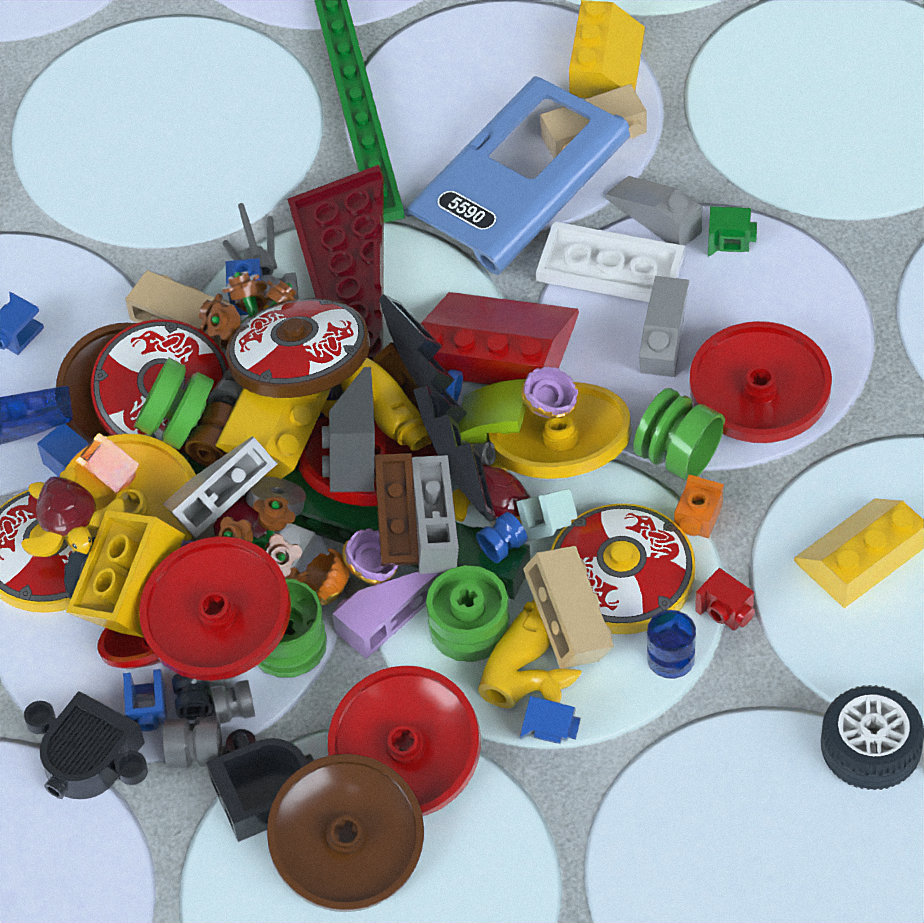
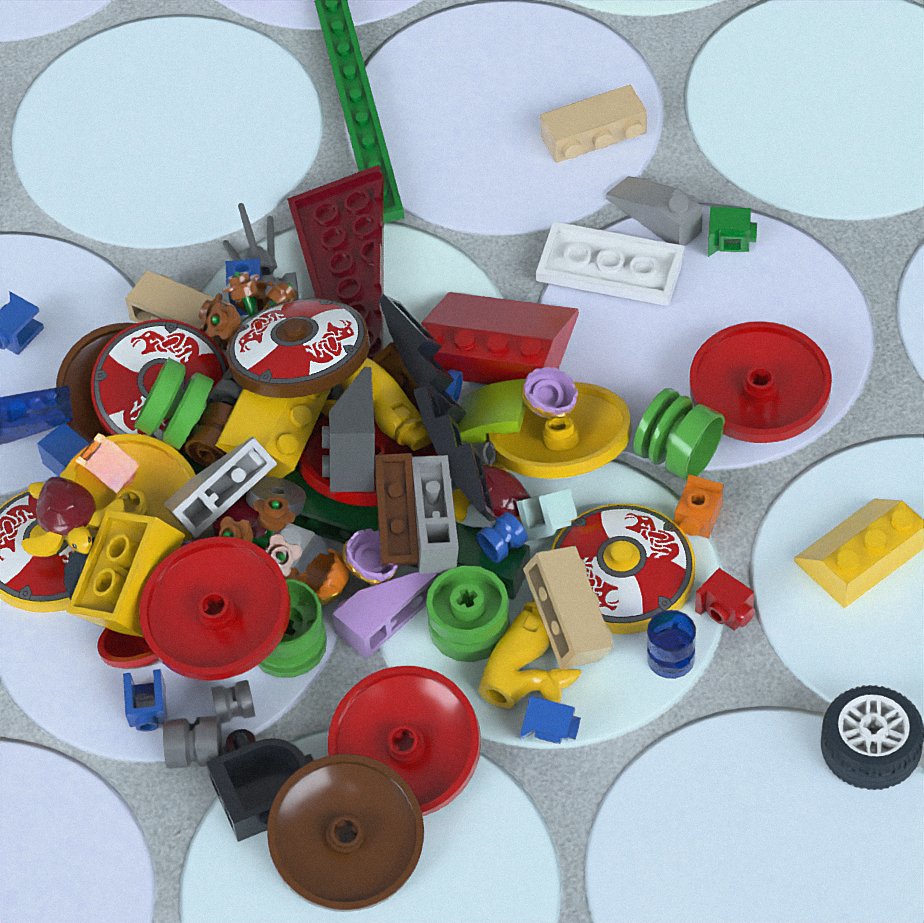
(86, 747): black piece -> none
(192, 697): black wheel -> none
(500, 209): medium blue piece -> none
(604, 49): yellow slope -> none
(663, 326): light grey slope -> none

